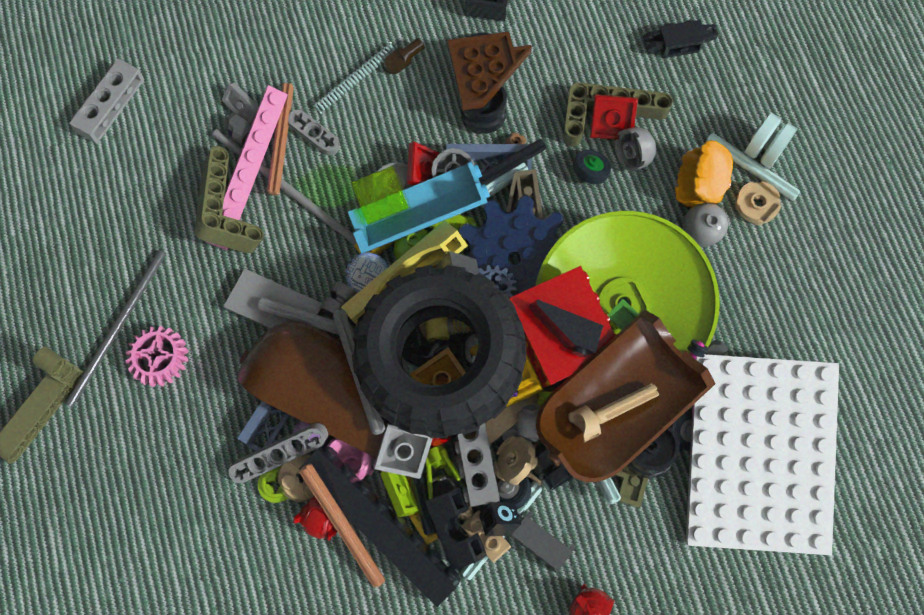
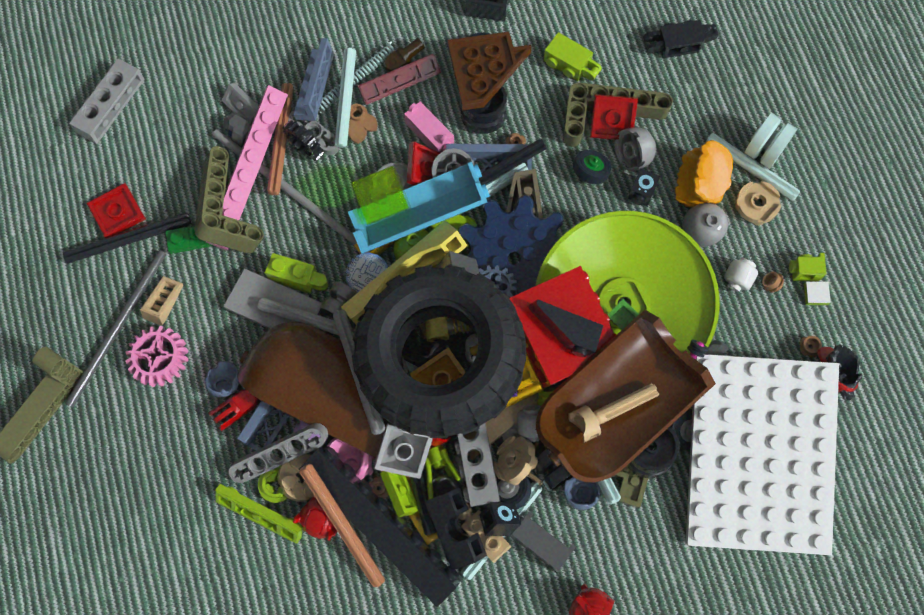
(116, 211): none -> red tile
(126, 238): none -> black axle
(156, 313): none -> tan slope
(184, 240): none -> green plate
(222, 380): none -> sand blue hair
(240, 403): none -> red arm
(258, 513): none -> lime plate
(295, 274): none -> lime brick
(302, 140): none -> black gear
(314, 82): none -> sand blue fence
(345, 98): none -> light aqua axle
(360, 125): none -> medium nougat plate
(377, 481): none -> medium nougat plate
(399, 79): none -> plate
(428, 127): none -> bright pink brick
(571, 58): none -> lime brick
(581, 494): none -> sand blue hair
(643, 187): none -> black brick
(741, 274): none -> white head
(773, 282): none -> medium nougat plate
(808, 267): none -> lime brick
(814, 342): none -> medium nougat plate
(817, 293): none -> white tile
(848, 368): none -> black hair

